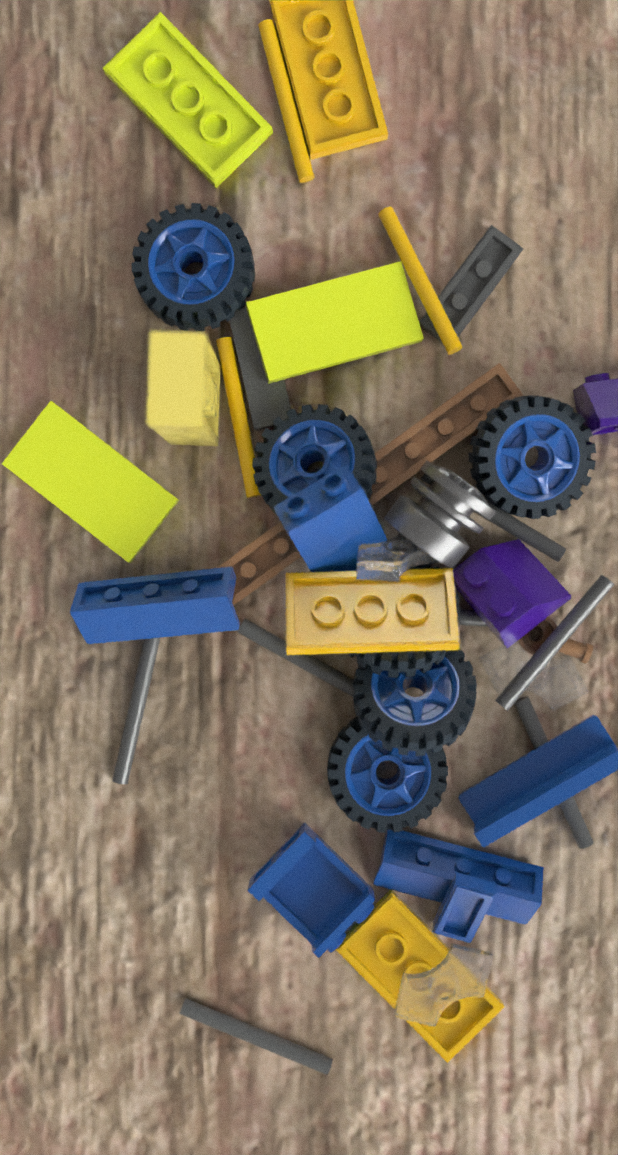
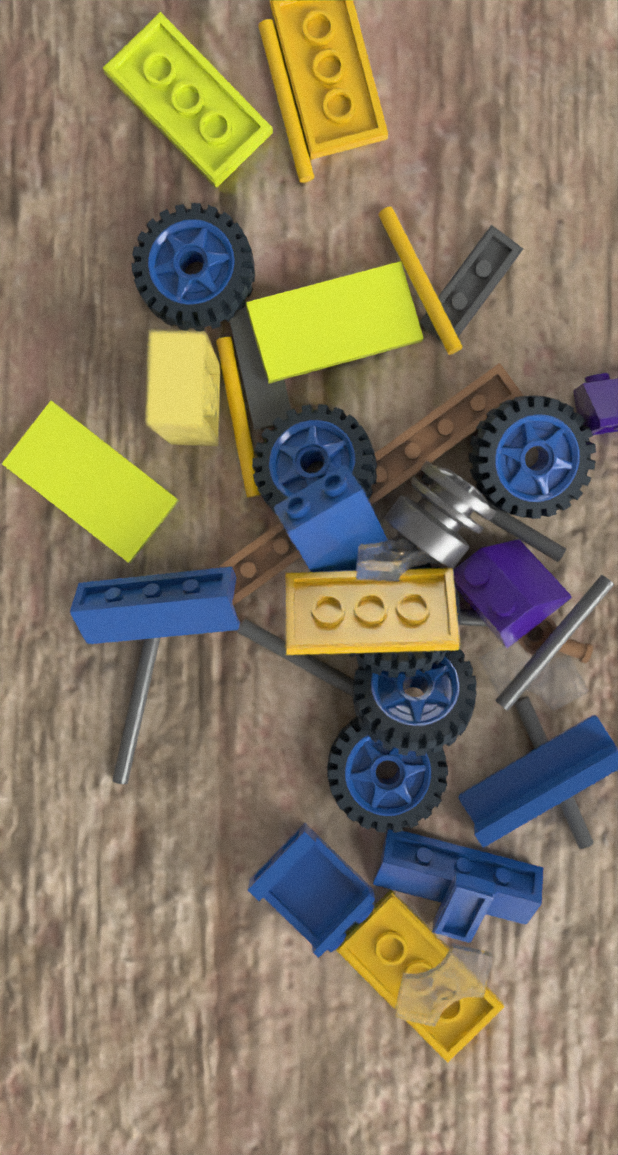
(256, 1036): dark grey bar -> none

